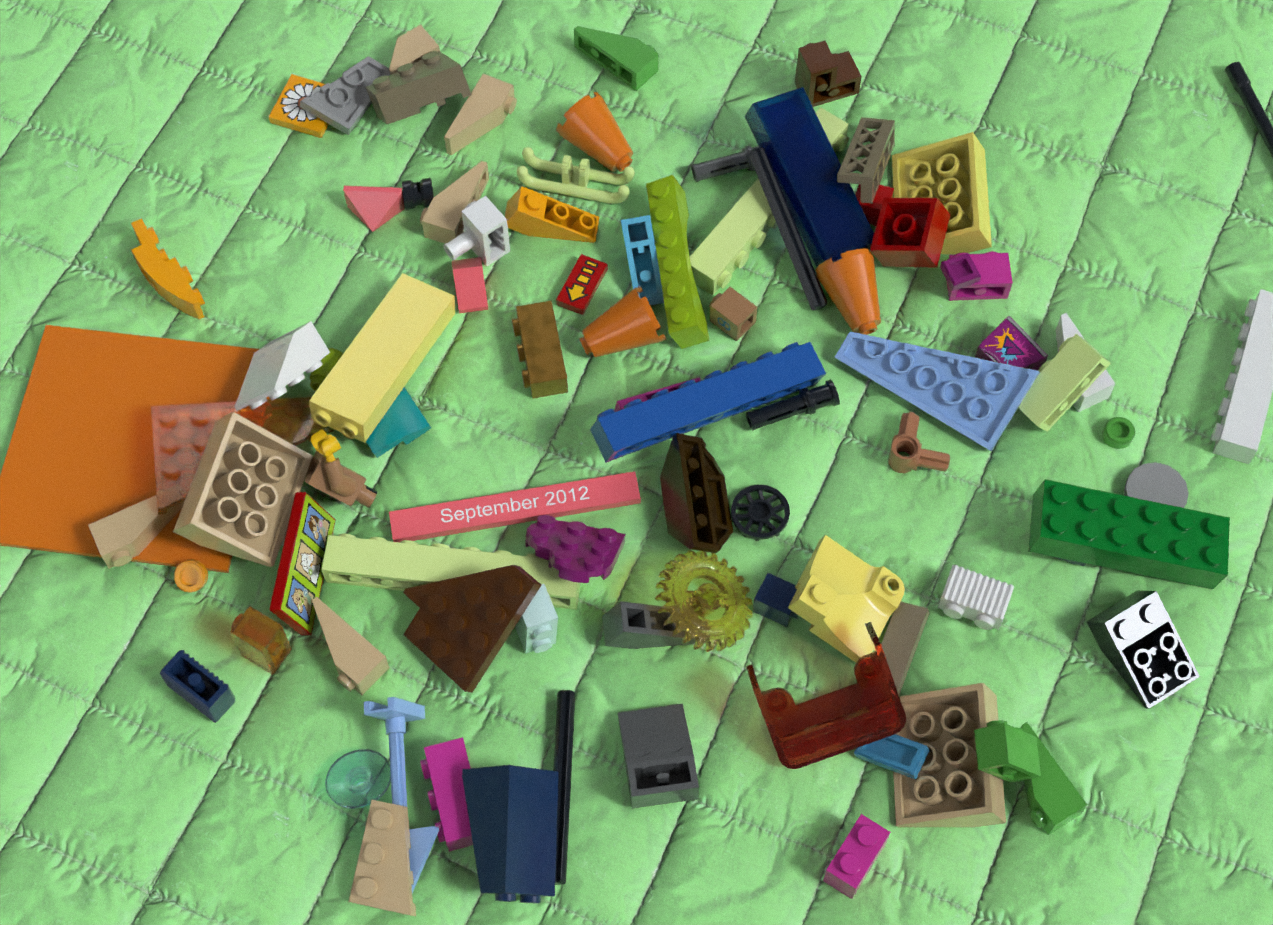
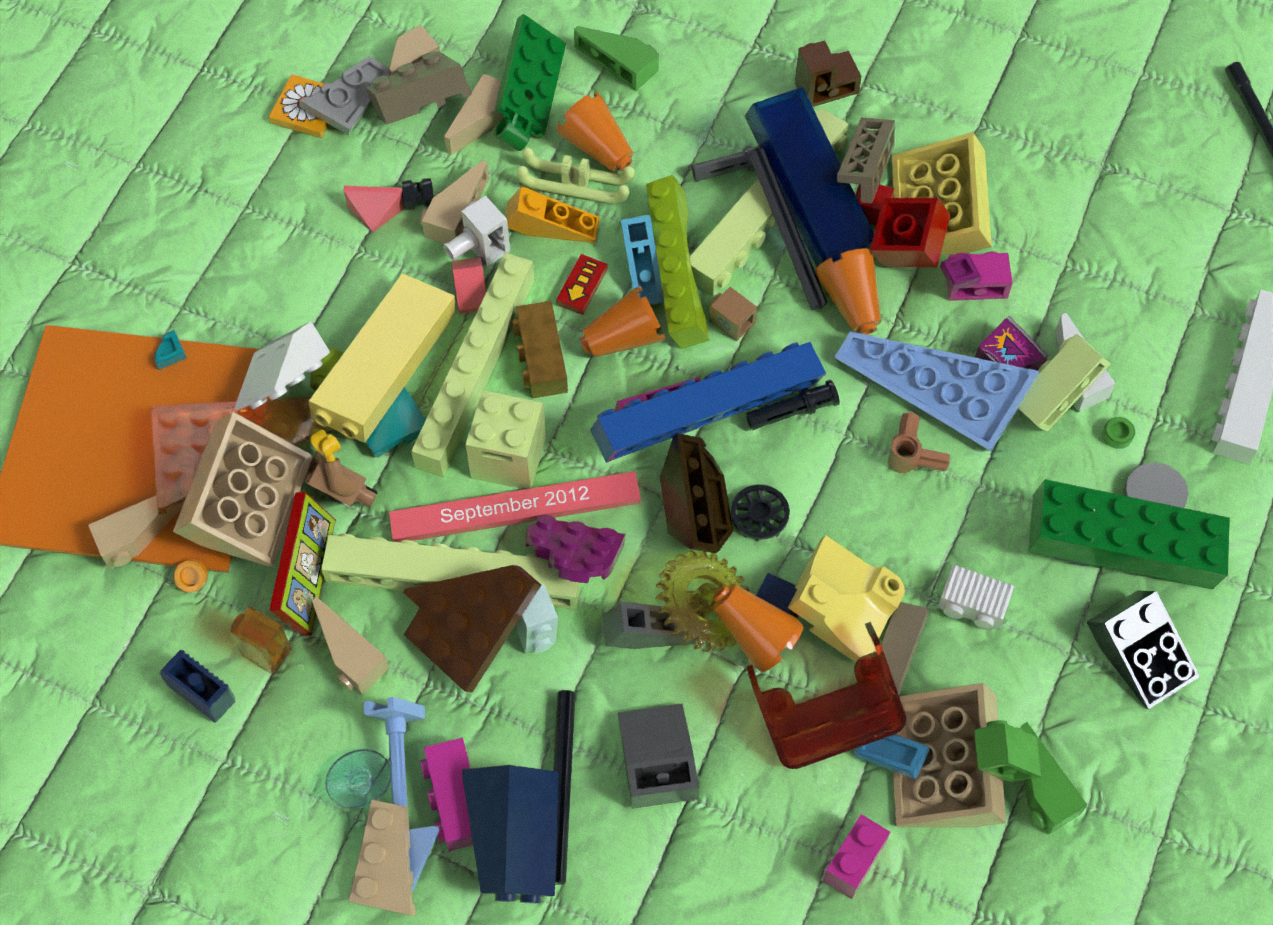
(165, 274): light orange slope -> none
(169, 351): none -> teal tile
(473, 366): none -> yellowish green brick
(506, 440): none -> yellowish green container
(531, 70): none -> green hinge
(756, 625): none -> orange cone

